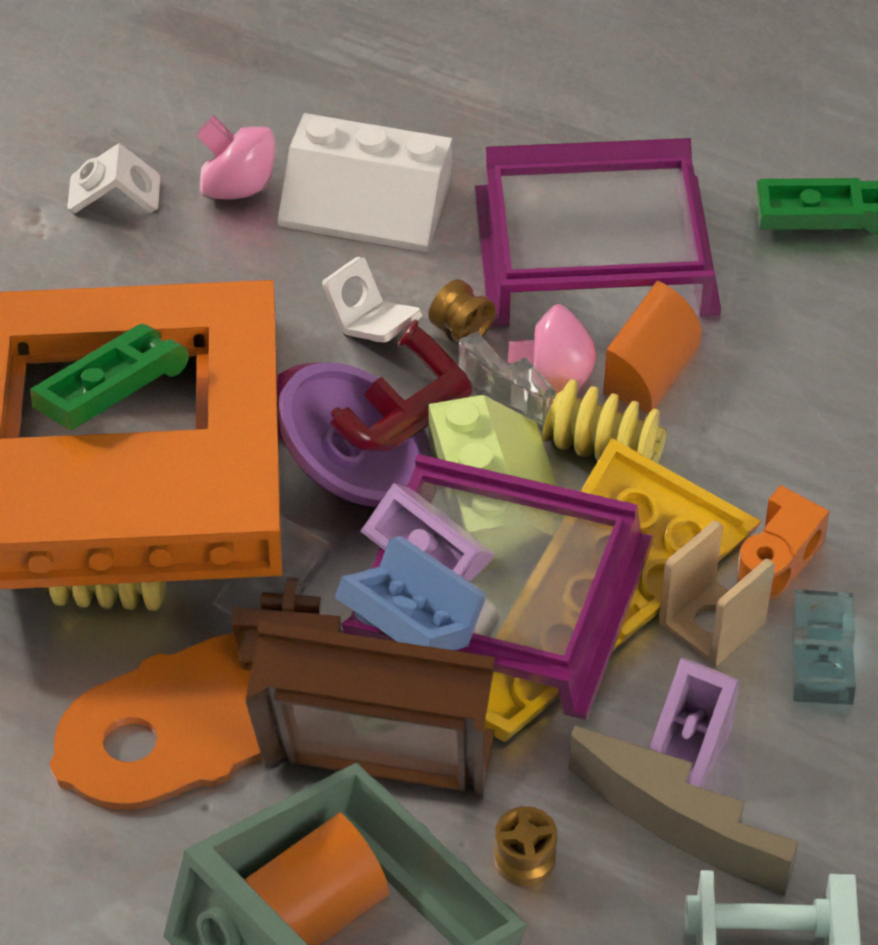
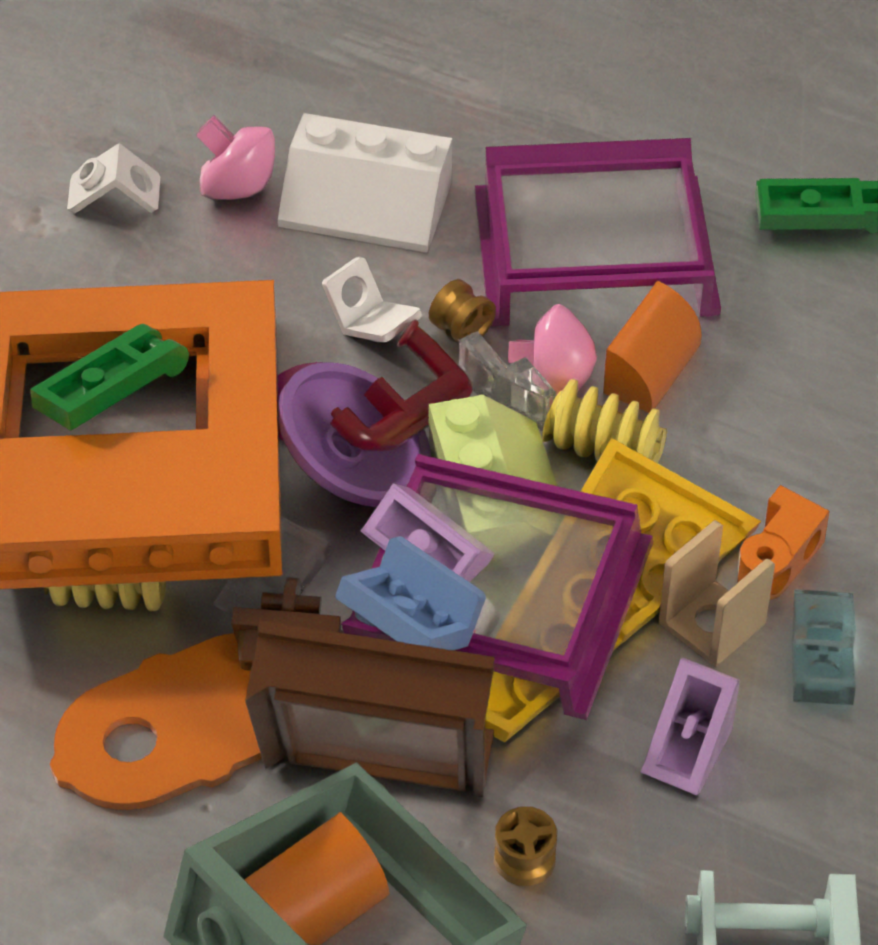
(659, 797): dark tan slope -> none

